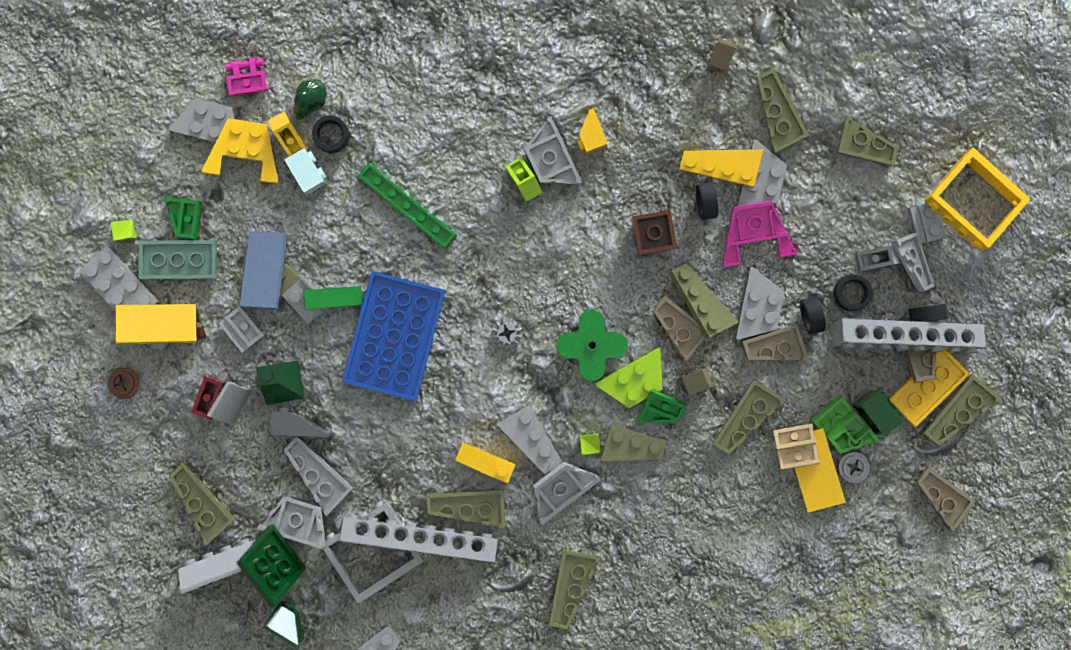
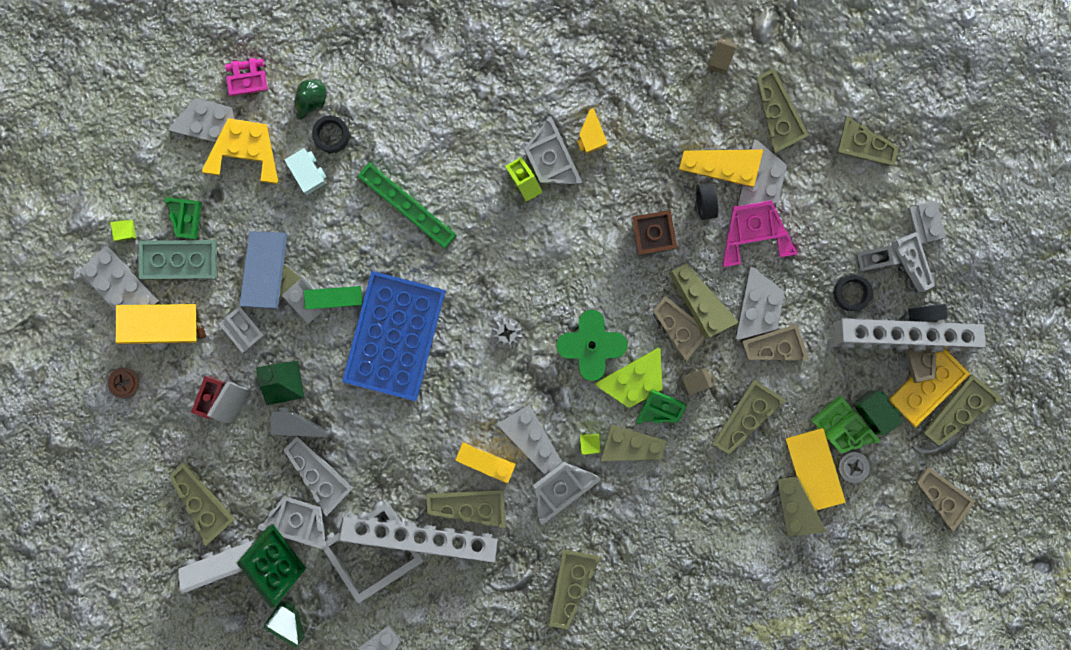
(286, 134): yellow slope -> none
(796, 447): tan slope -> none
(797, 508): none -> olive wing
(813, 315): black tyre -> none
(996, 180): yellow window -> none

